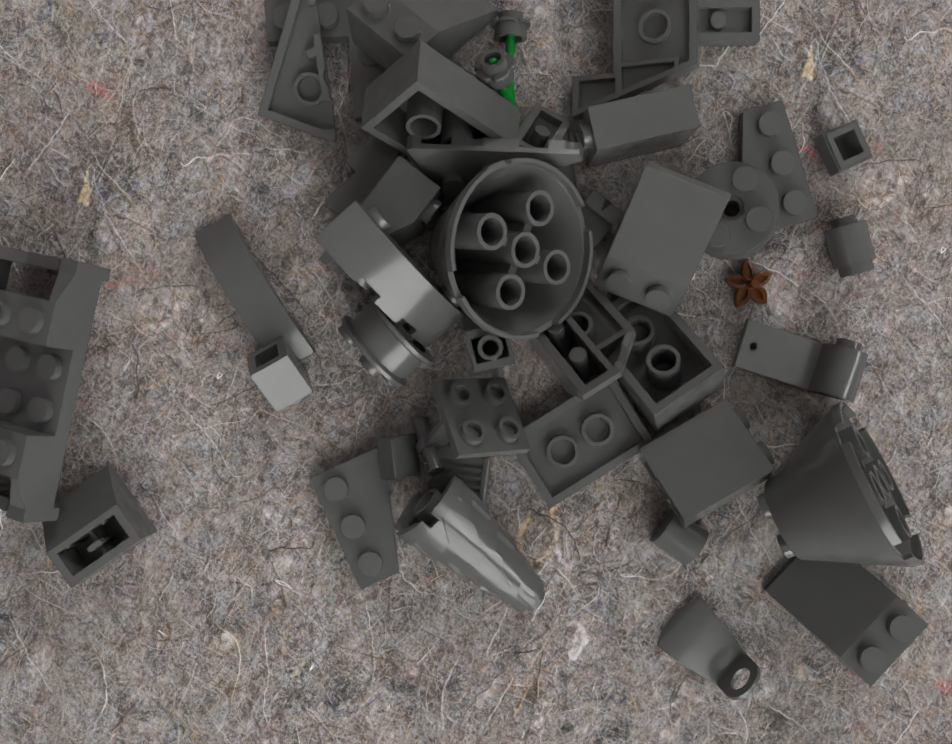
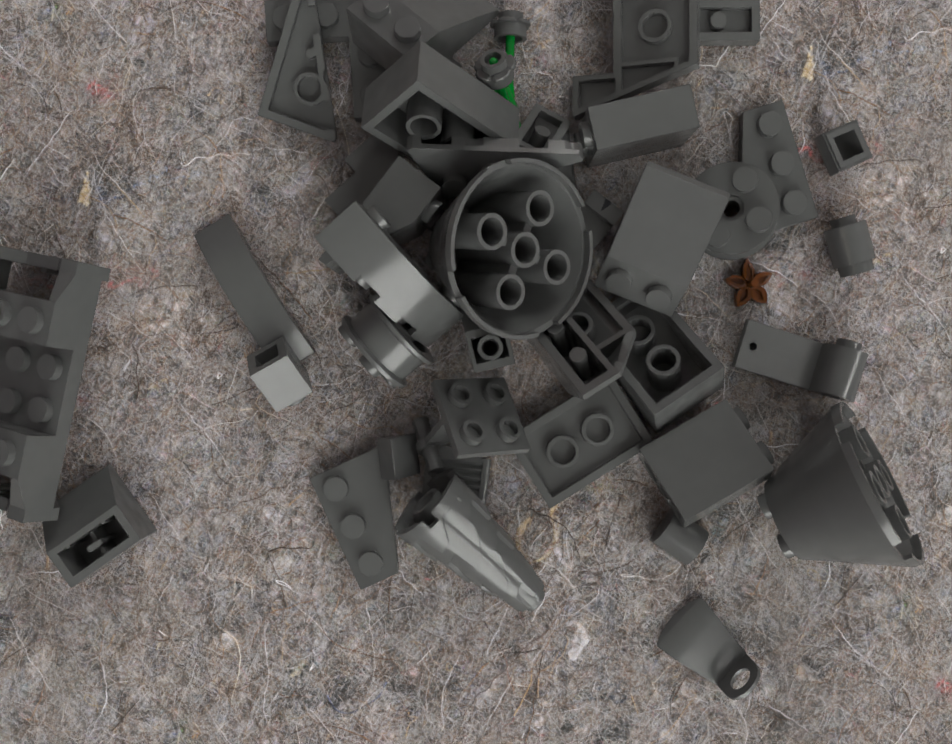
(847, 613): dark grey slope -> none

